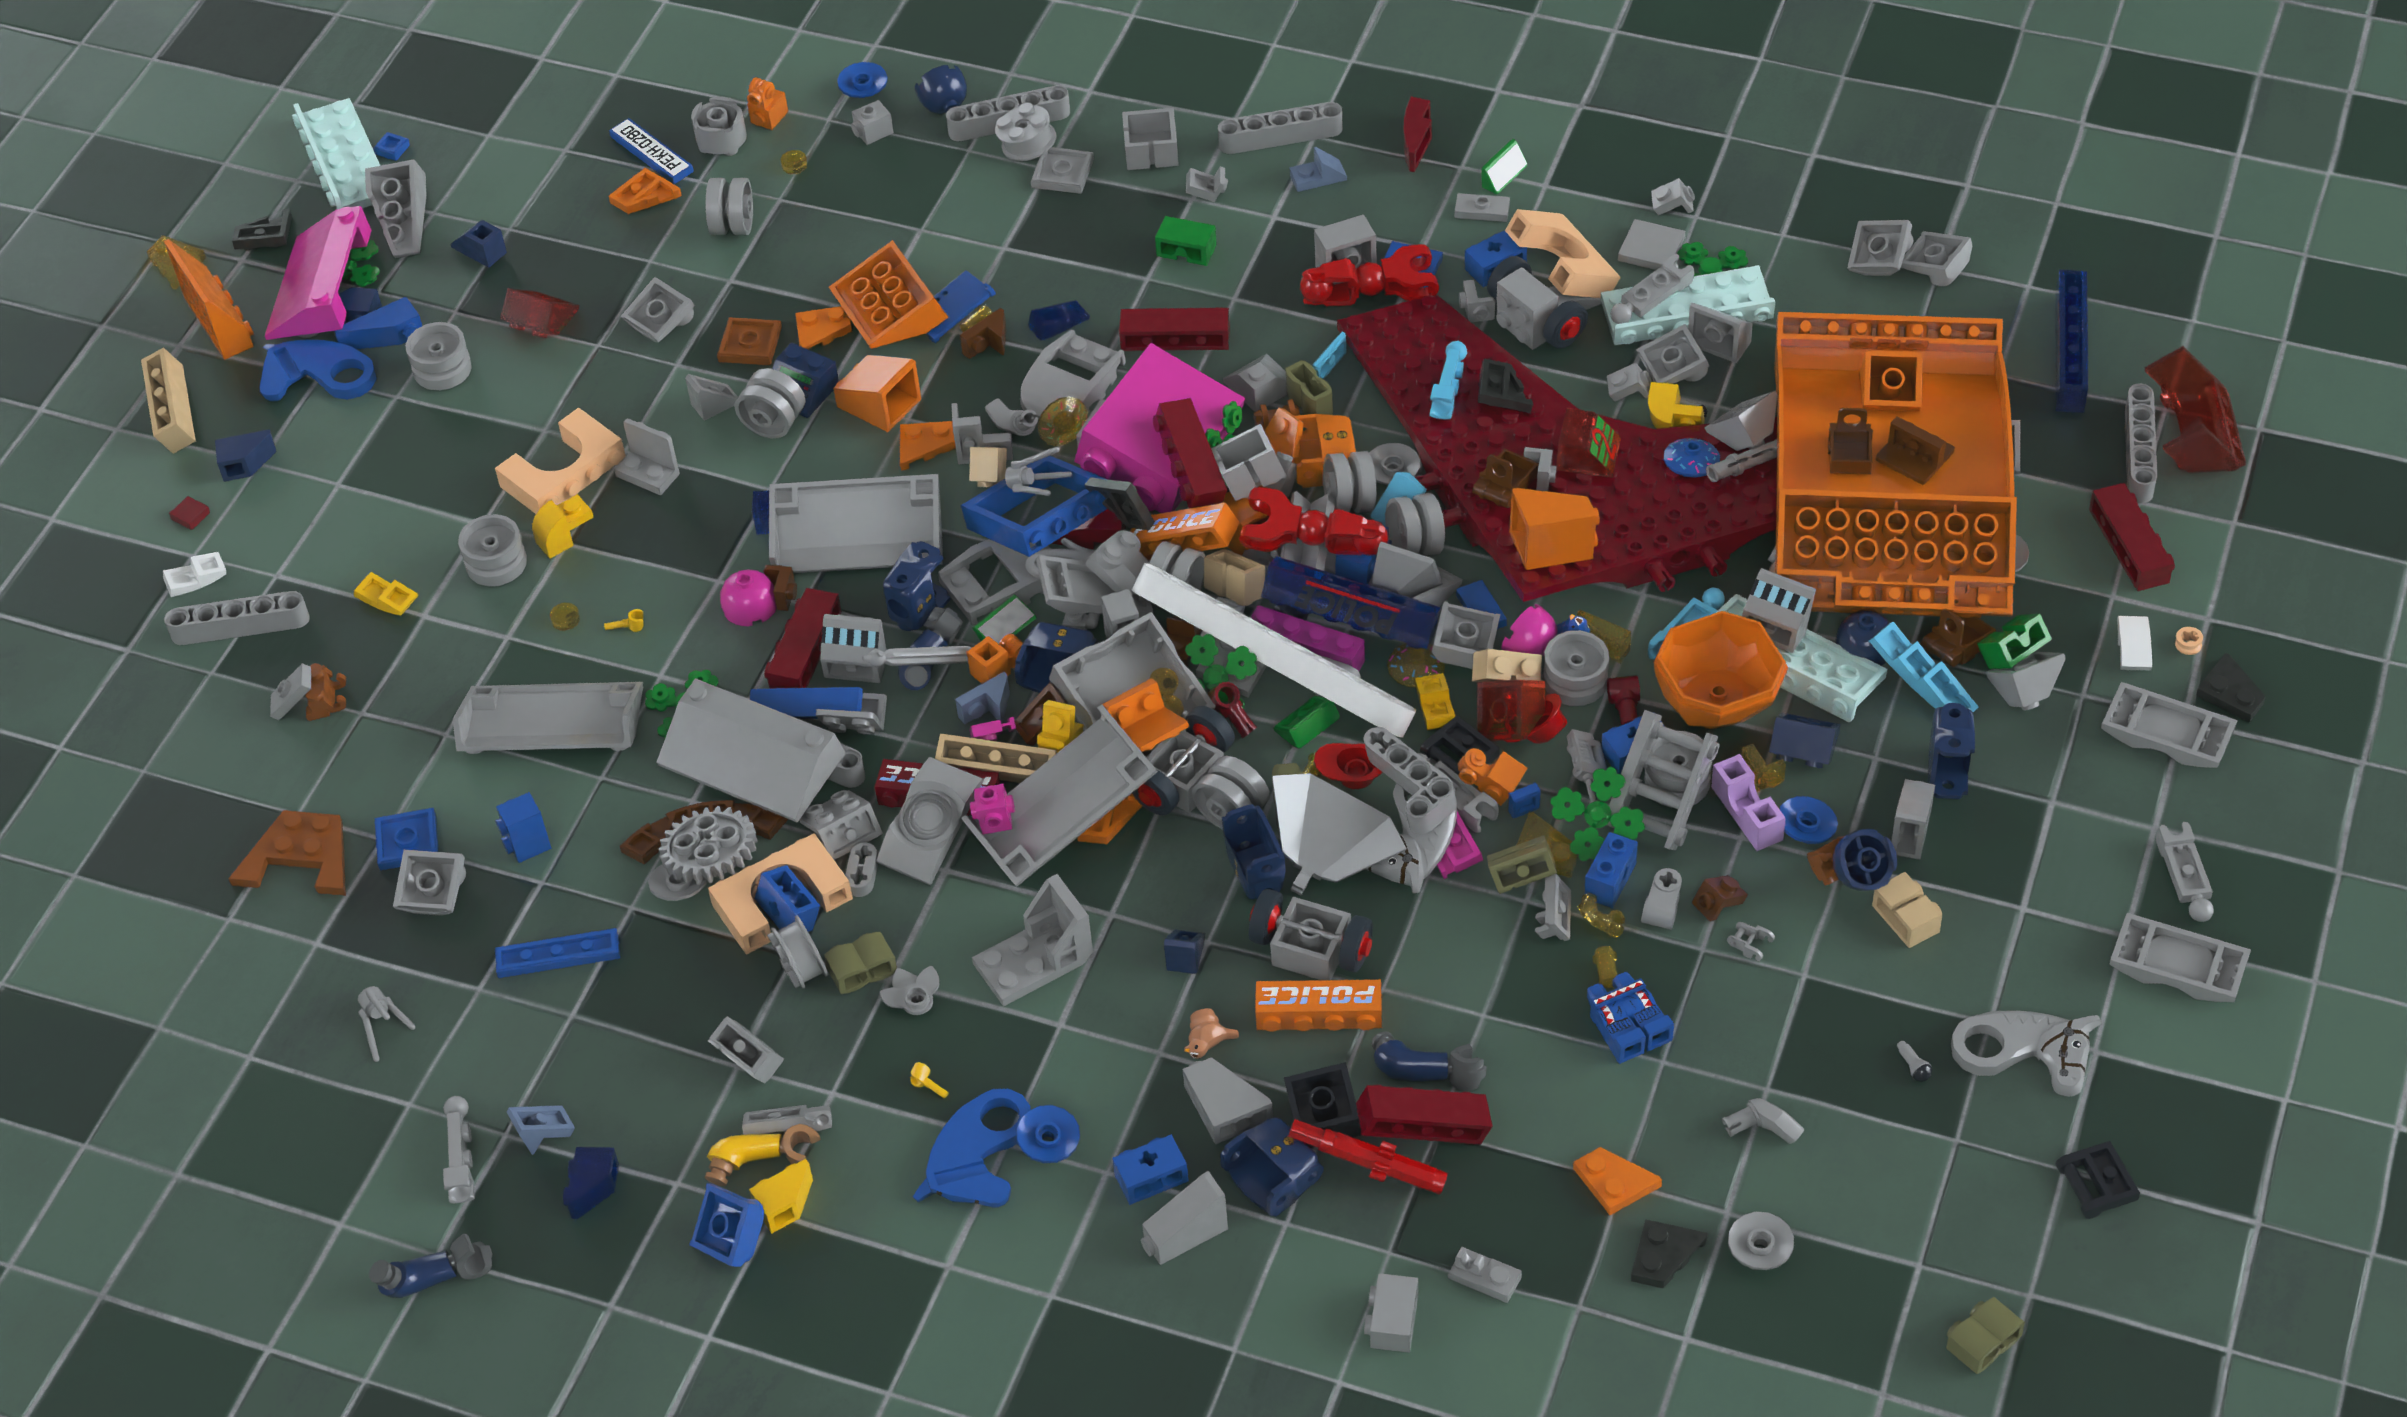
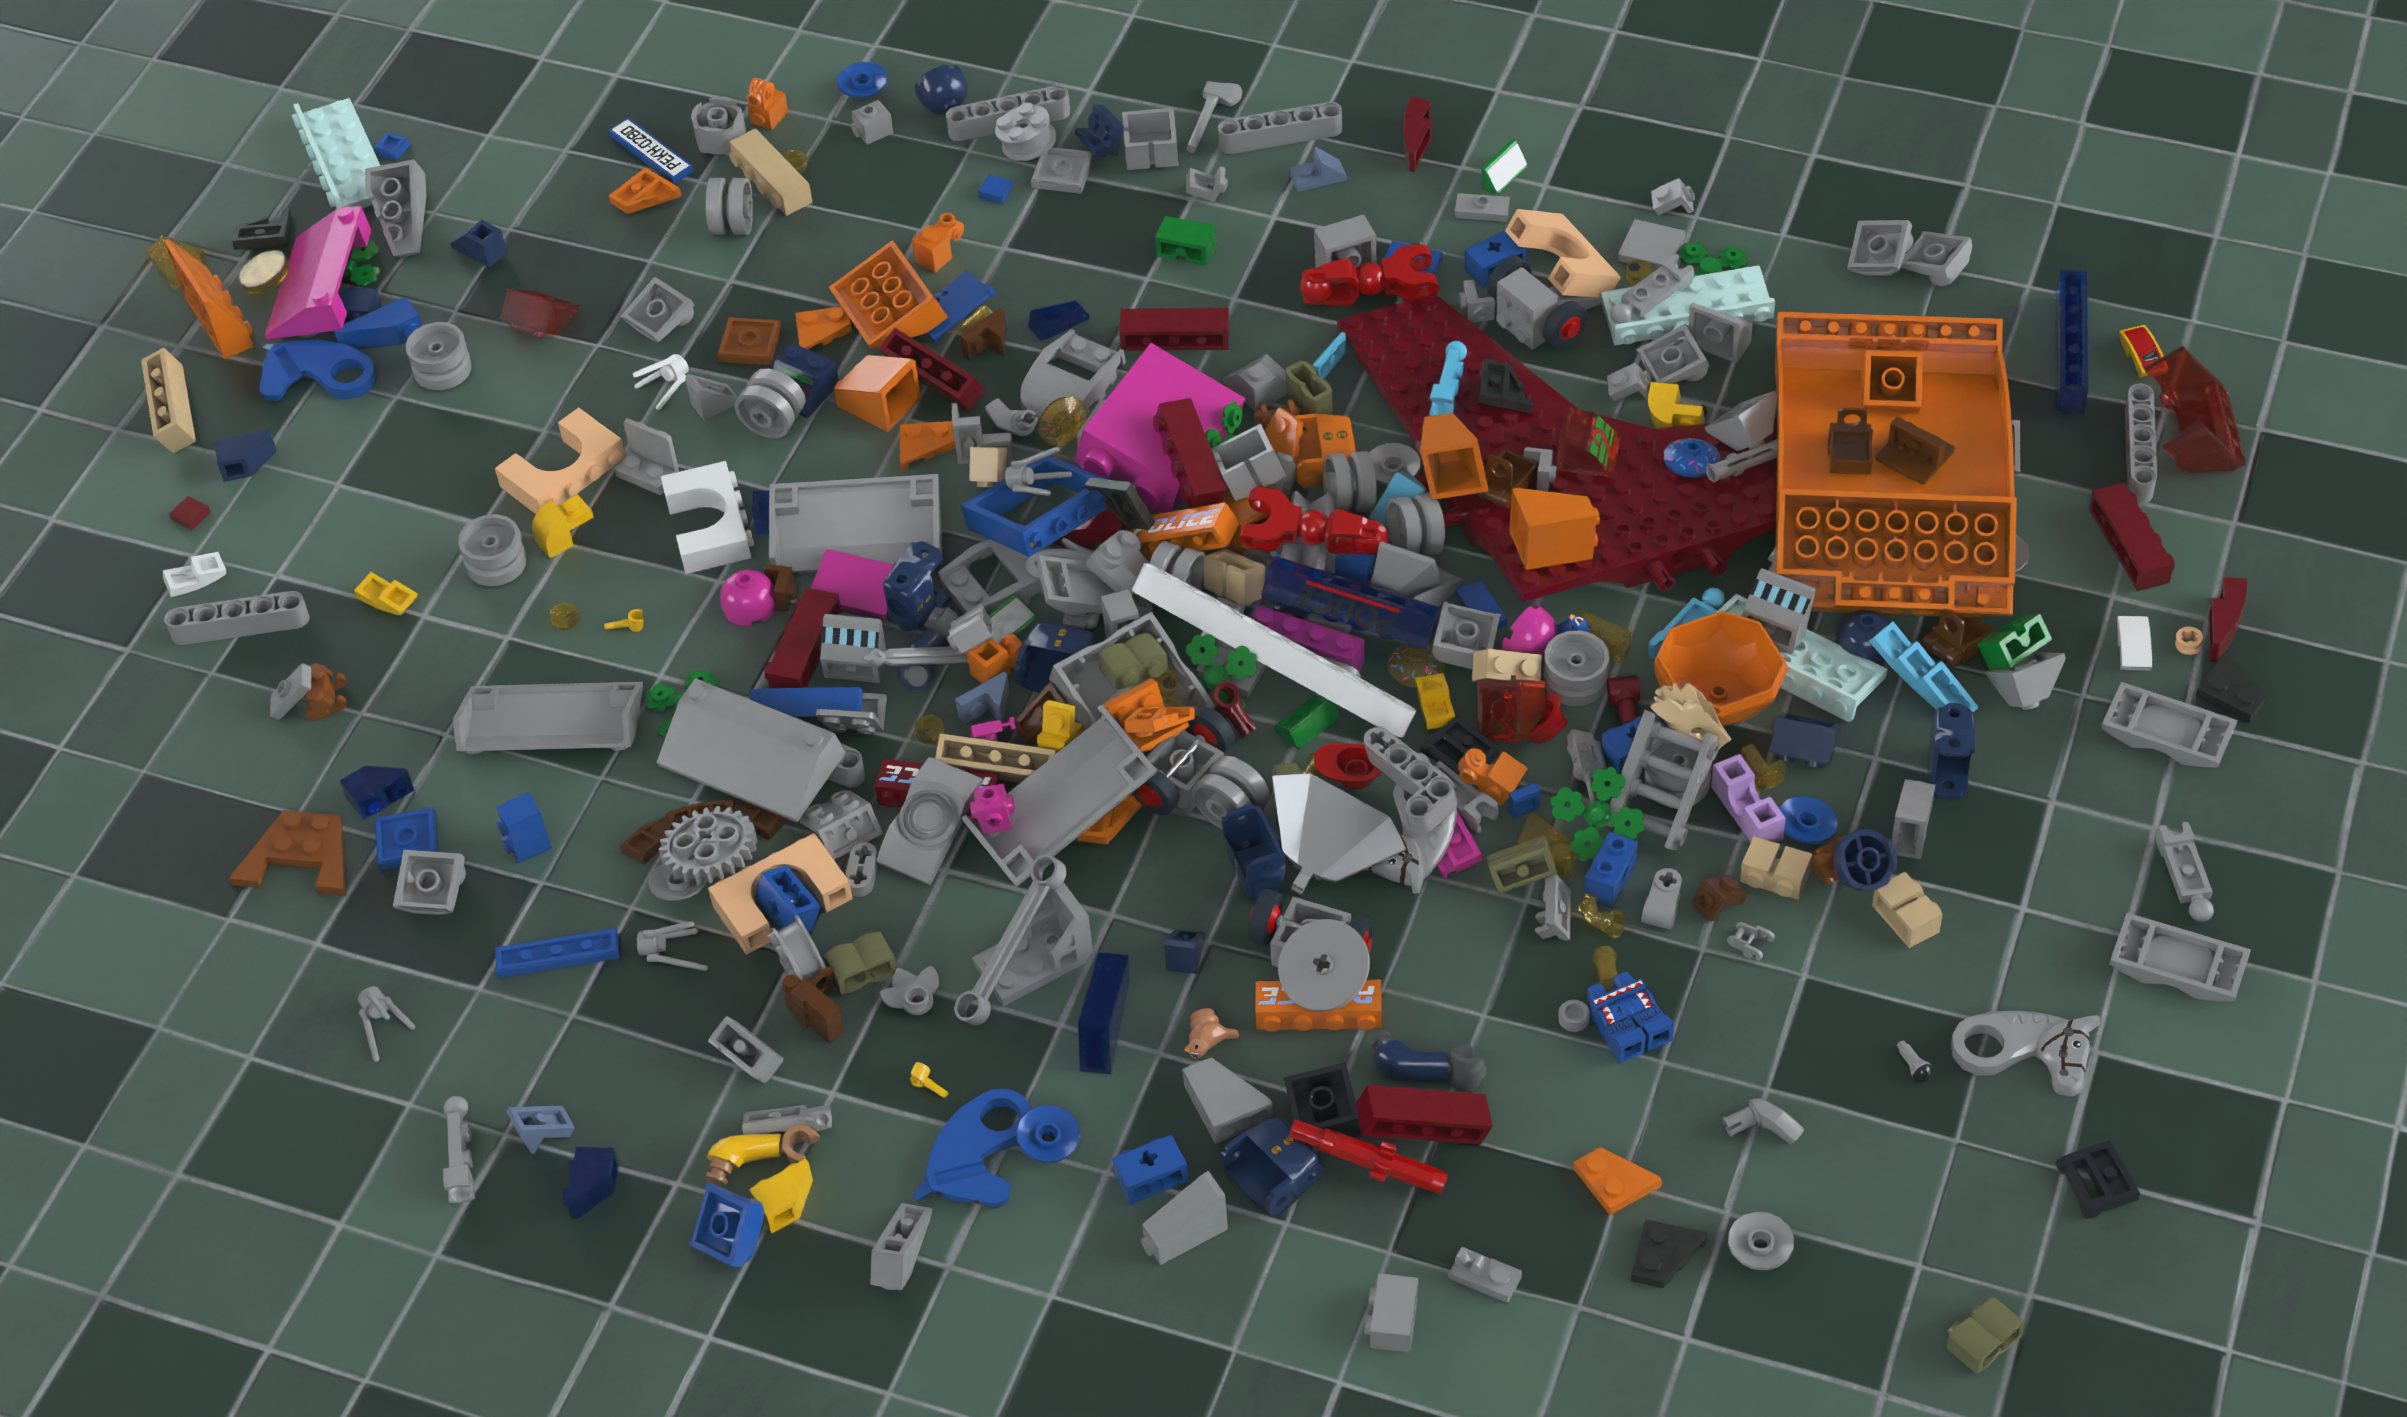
(263, 270): none -> clear yellow tile
(375, 788): none -> clear blue slope
(414, 1275): piece -> none
(654, 941): none -> light grey plant
(672, 368): none -> white plant
(721, 542): none -> white arch
(770, 172): none -> tan brick
(812, 1006): none -> reddish brown piece
(855, 581): none -> dark pink tile
(899, 1247): none -> light grey slope
(929, 729): none -> clear yellow tile
(933, 245): none -> orange brick
(935, 370): none -> dark red brick
(970, 630): none -> light grey brick
(995, 189): none -> blue tile
(1010, 940): none -> light grey piece
(1103, 133): none -> dark blue bracket
(1103, 1013): none -> clear blue slope
(1133, 661): none -> olive brick
(1153, 719): none -> orange wing
(1181, 635): reddish brown slope -> none
(1214, 93): none -> light grey piece
(1322, 942): none -> light grey piece
(1451, 458): none -> orange slope
(1574, 1015): none -> light grey tile
(1637, 271): none -> clear yellow tile
(1688, 710): none -> tan piece
(1783, 875): none -> tan piece
(2141, 346): none -> slope
(2225, 615): none -> dark red slope

